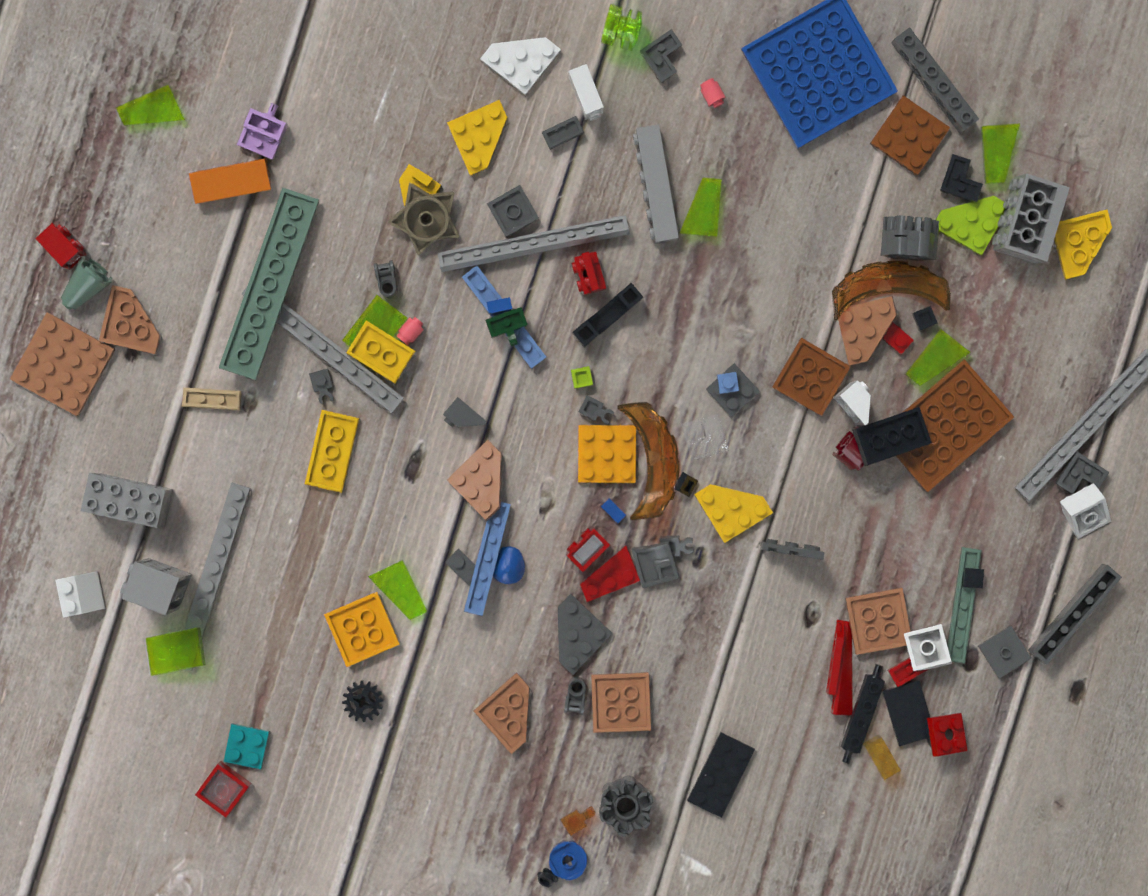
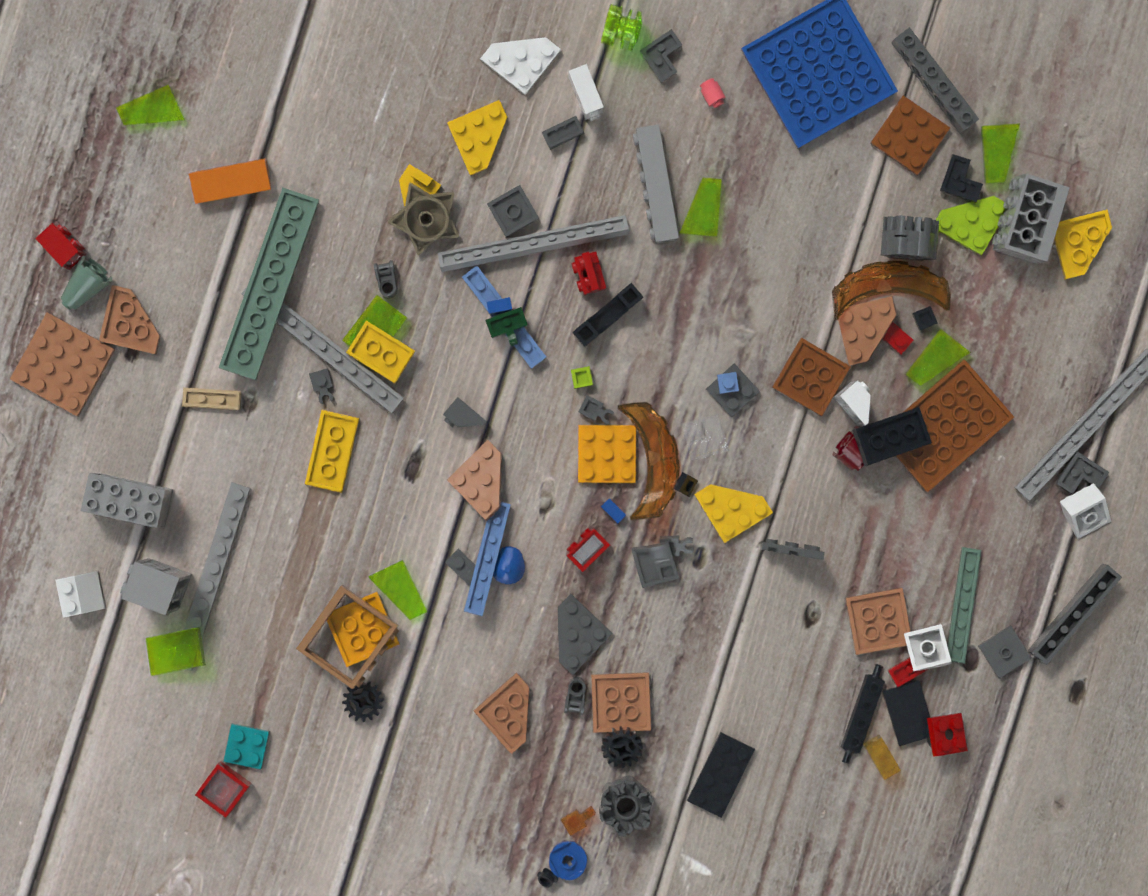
(262, 132): lavender plate -> none
(321, 620): none -> medium nougat window
(410, 330): coral brick -> none
(611, 576): red wing -> none
(622, 754): none -> black gear
(840, 670): red wedge -> none
(973, 578): black plate -> none

